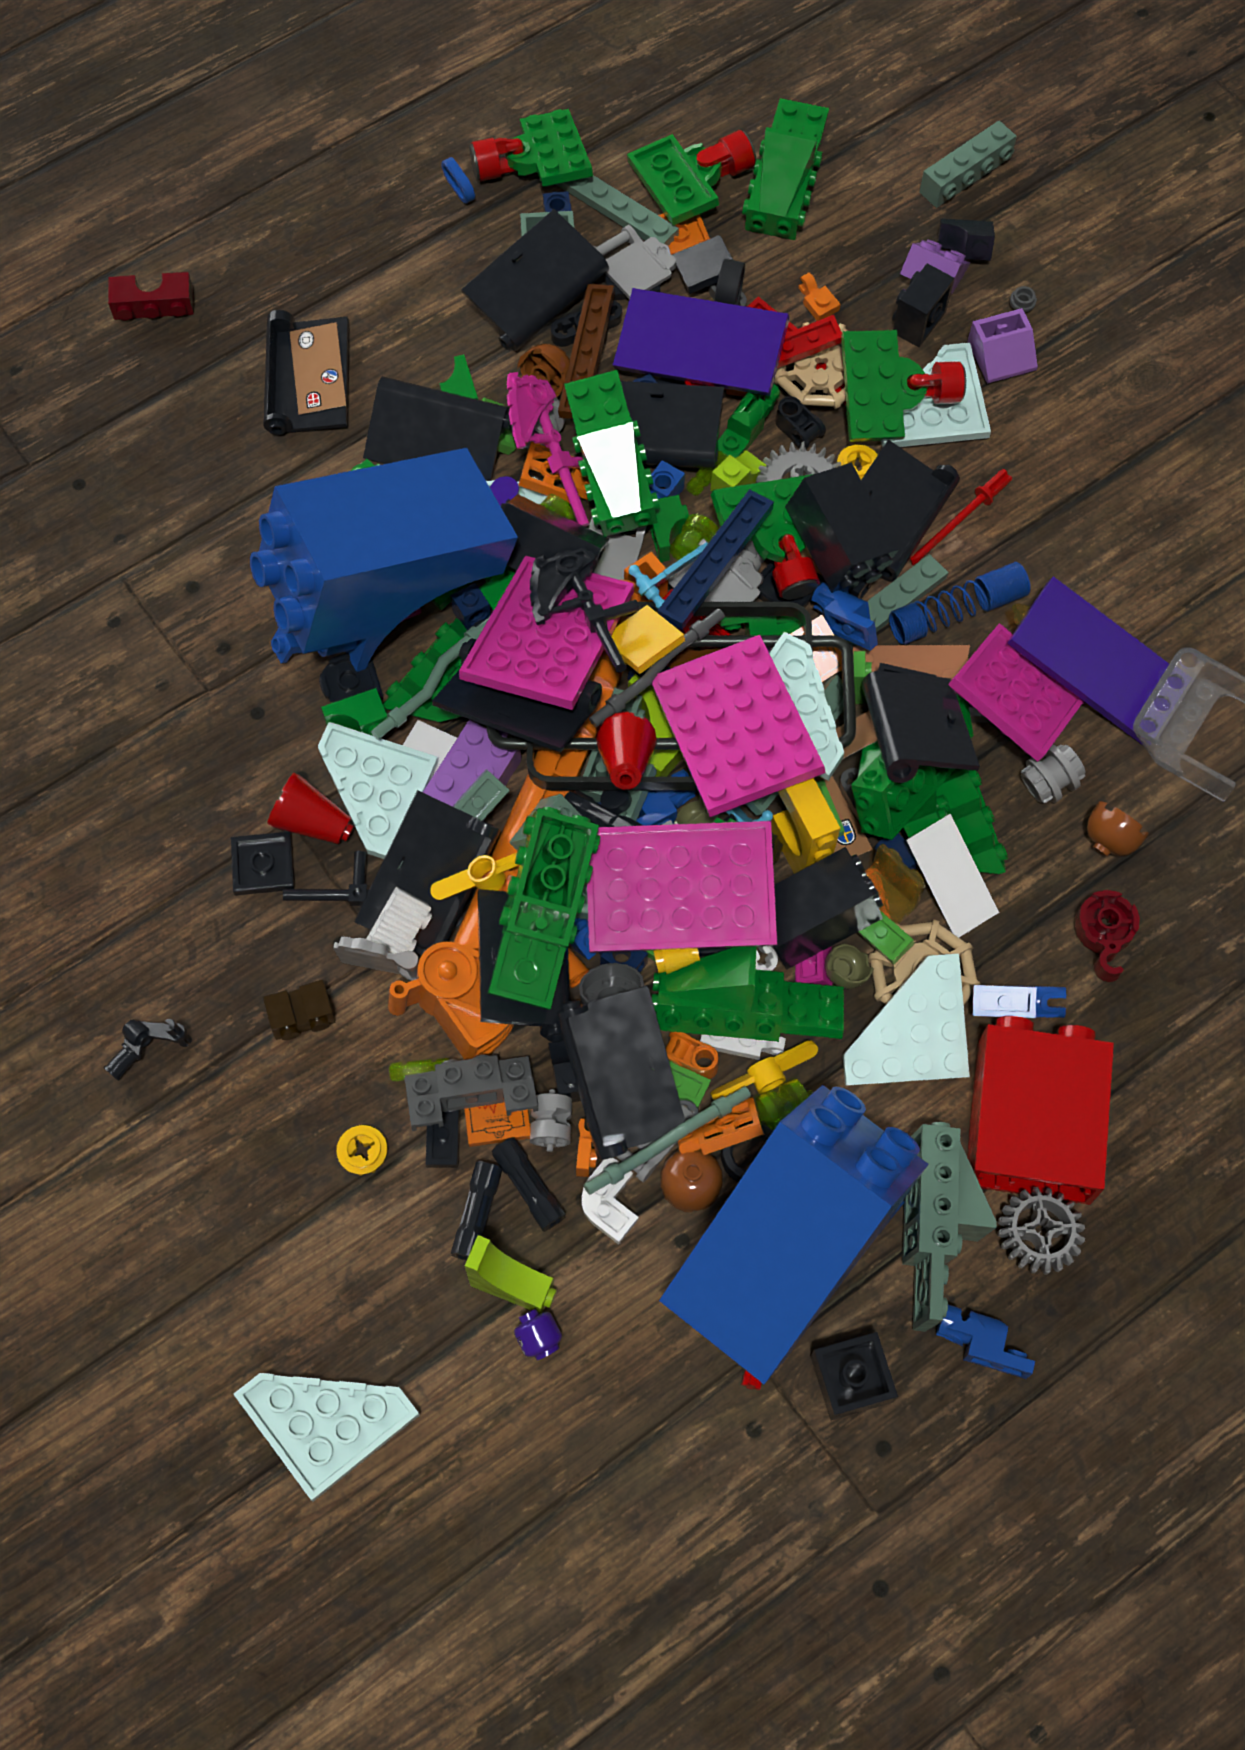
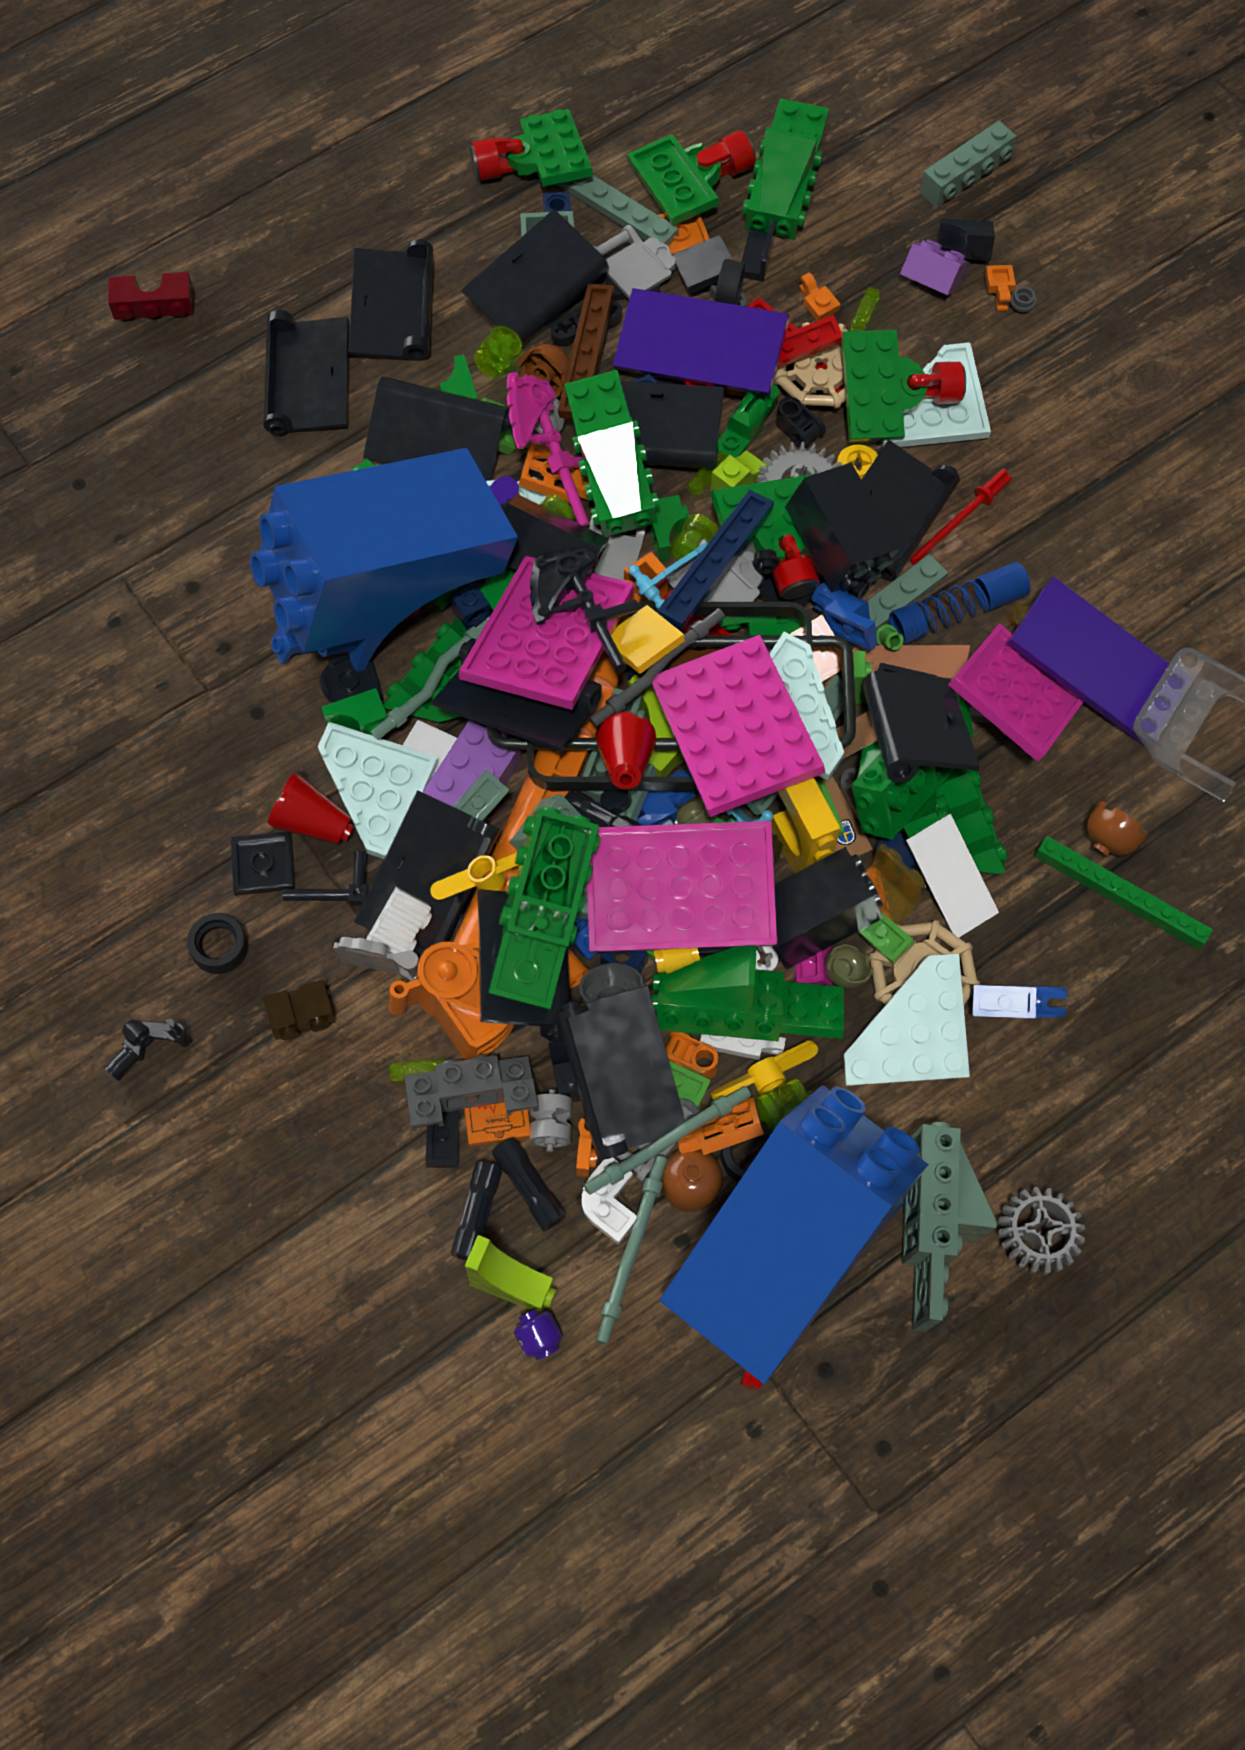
(209, 923): none -> black tyre
(317, 368): medium nougat sticker -> none
(324, 1425): light aqua plate -> none
(367, 1137): yellow gear -> none
(398, 303): none -> black door
(458, 180): blue tile -> none
(498, 351): none -> clear neon green wheel
(612, 1310): none -> sand green bar
(667, 477): blue brick -> none
(758, 253): none -> black panel
(765, 561): none -> black plate
(854, 1376): black brick -> none
(865, 309): none -> clear neon green axle
(889, 636): none -> bright green pin
(922, 304): black brick -> none
(984, 1342): blue plate -> none
(1001, 281): none -> orange plate
(1003, 345): medium lavender slope -> none
(1041, 1110): red brick -> none
(1056, 771): light grey piece -> none
(1107, 939): dark red piece -> none
(1123, 893): none -> green piece

